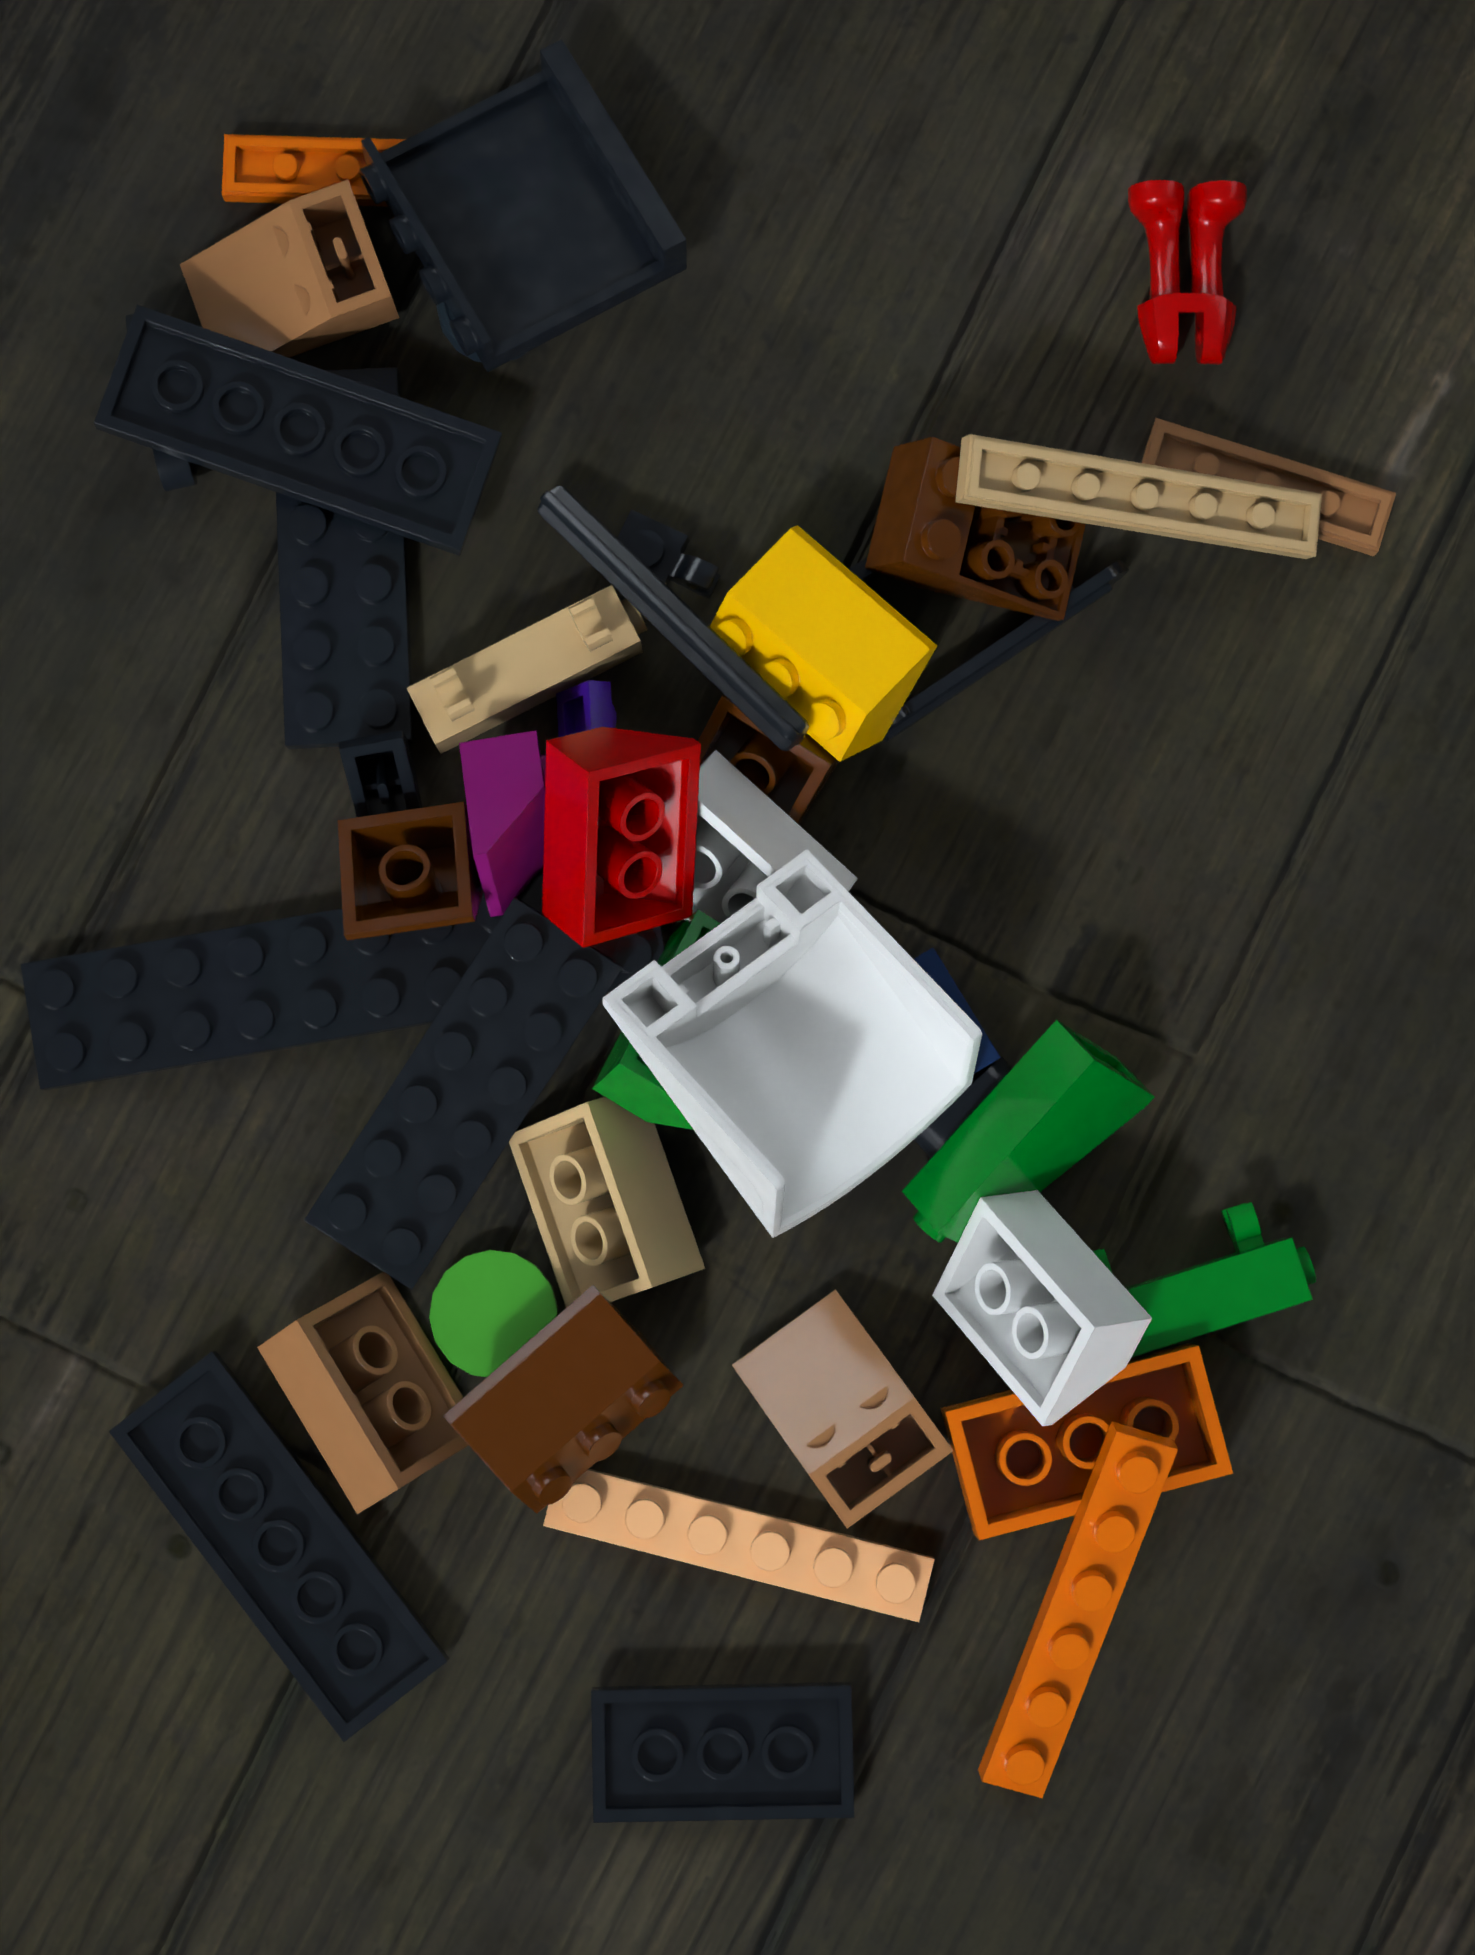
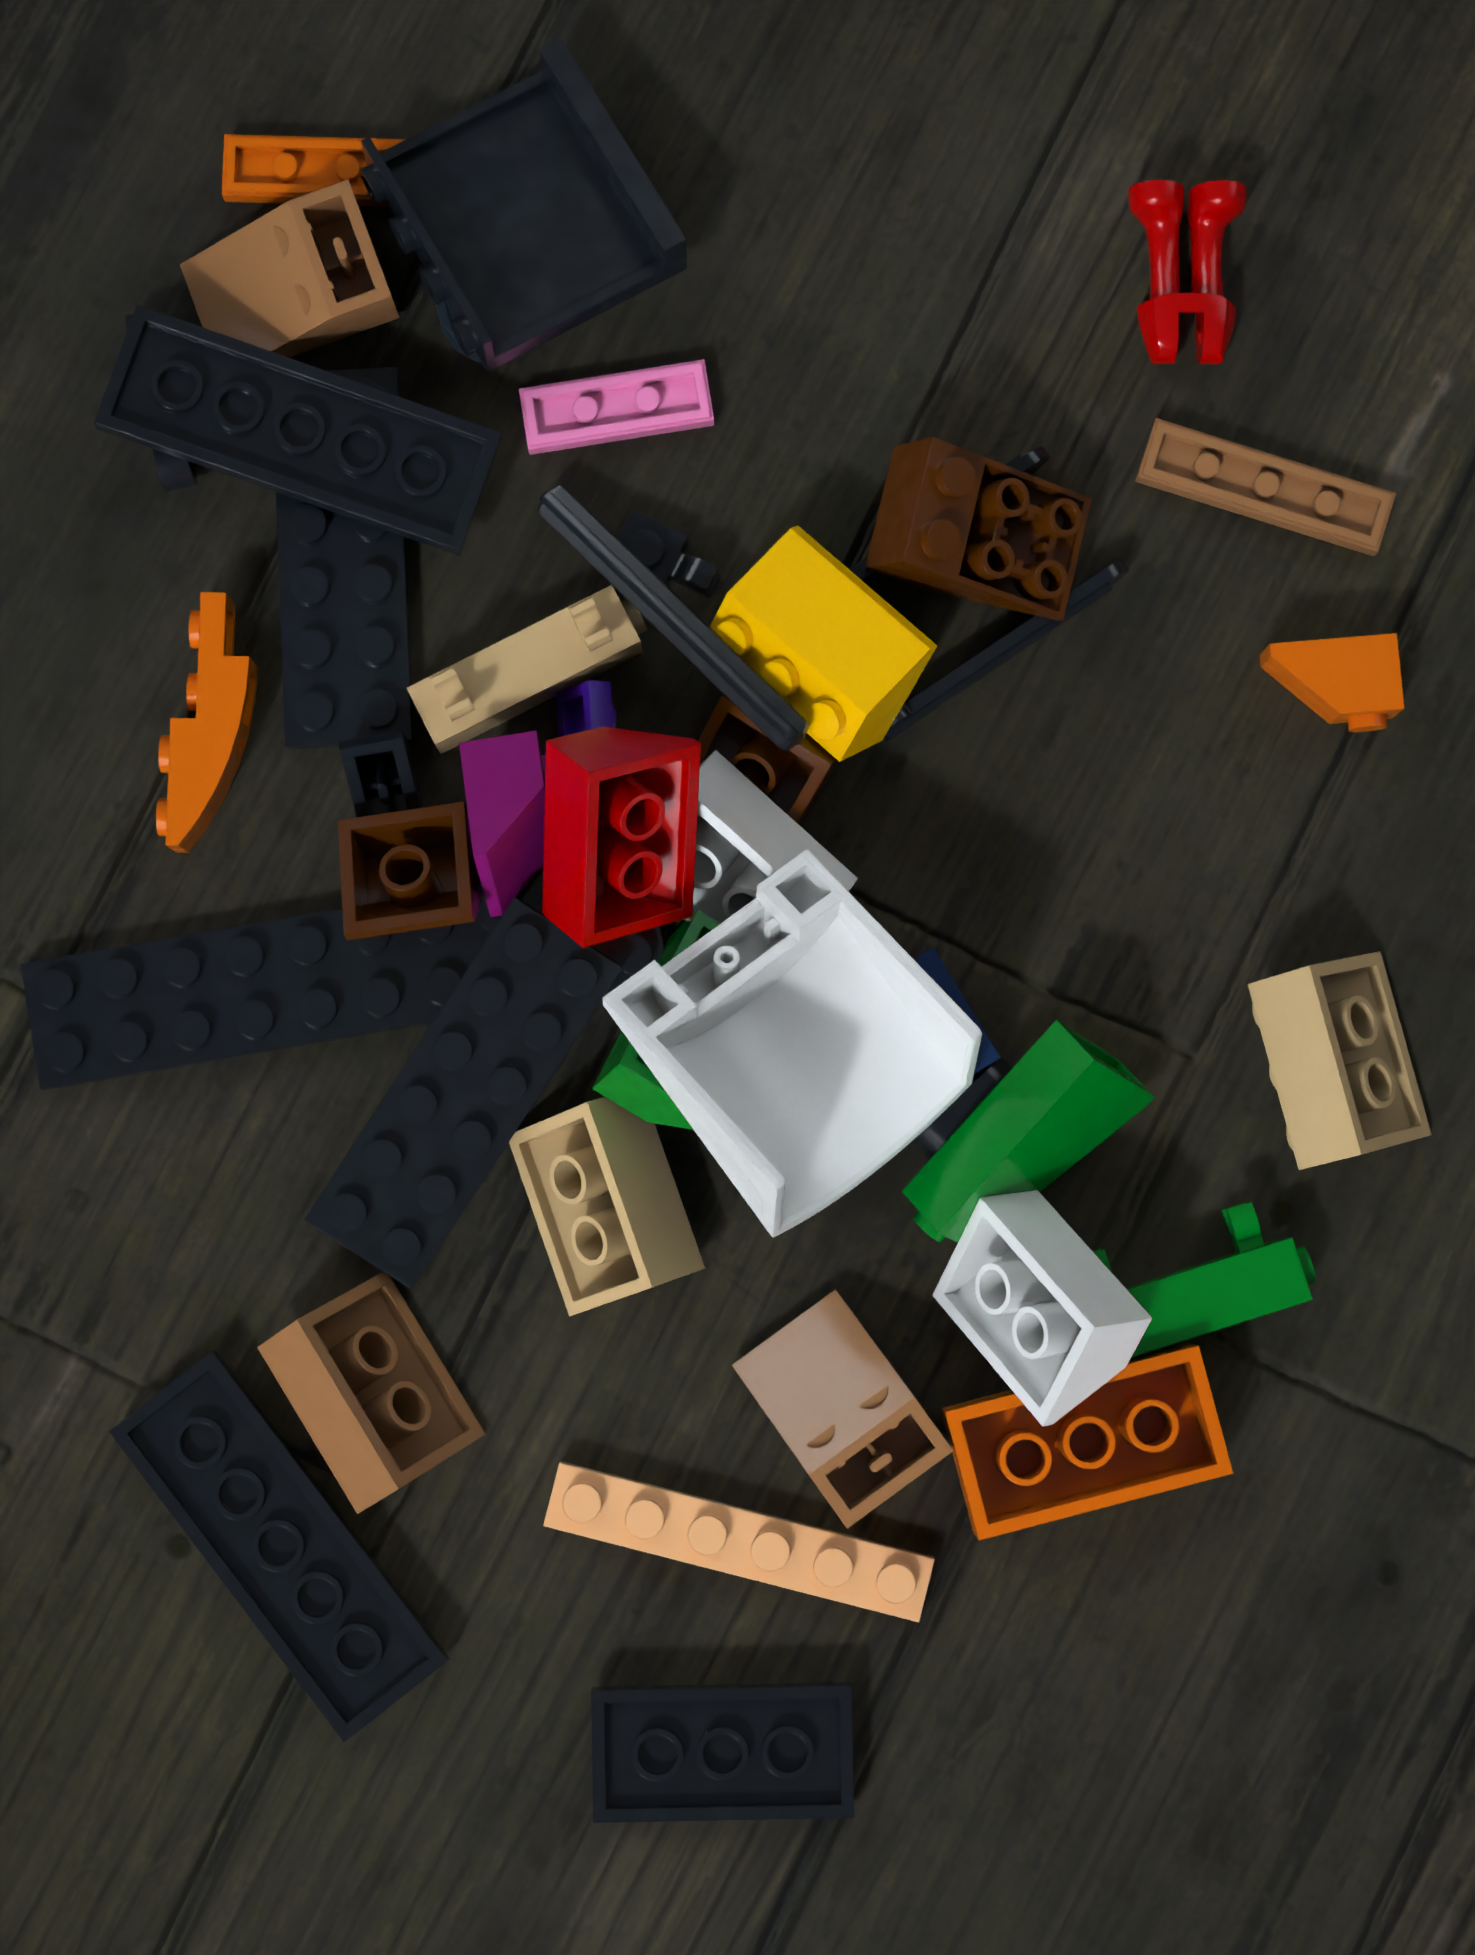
(208, 749): none -> orange slope
(489, 1309): bright green tile -> none
(564, 1400): reddish brown slope -> none
(616, 407): none -> bright pink tile
(1077, 1609): orange plate -> none
(1137, 497): tan tile -> none
(1338, 1059): none -> tan slope
(1342, 677): none -> orange slope

